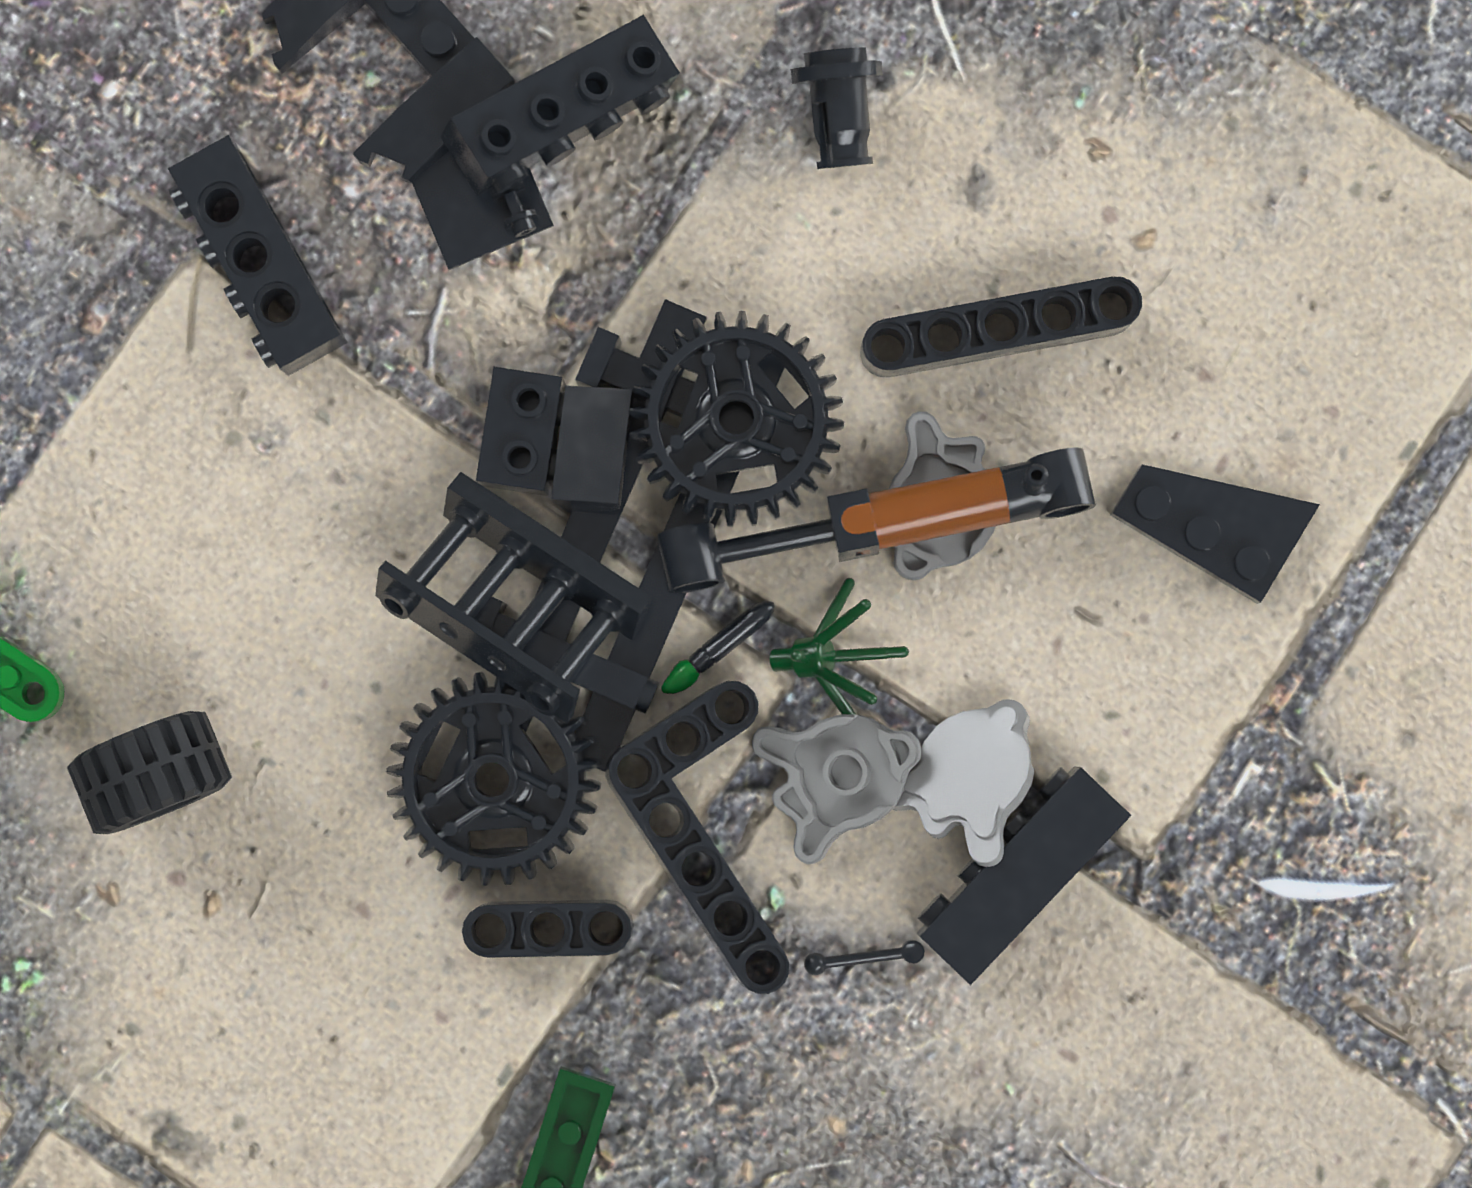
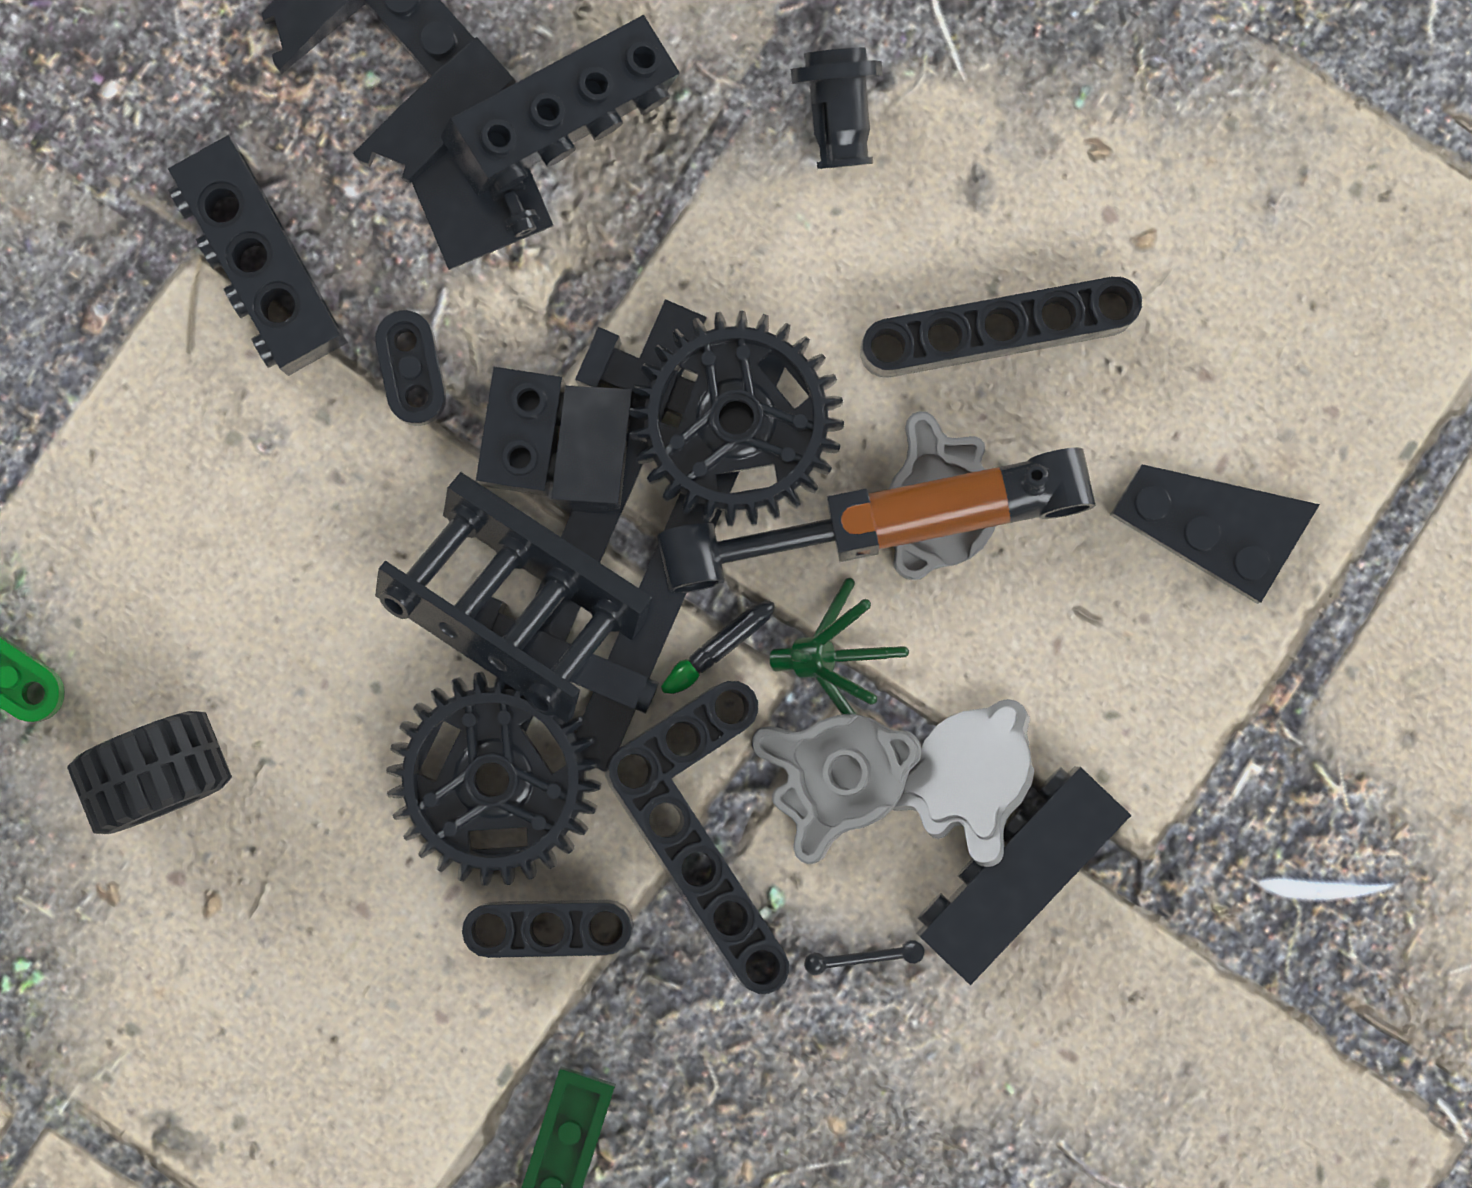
(410, 369): none -> black plate

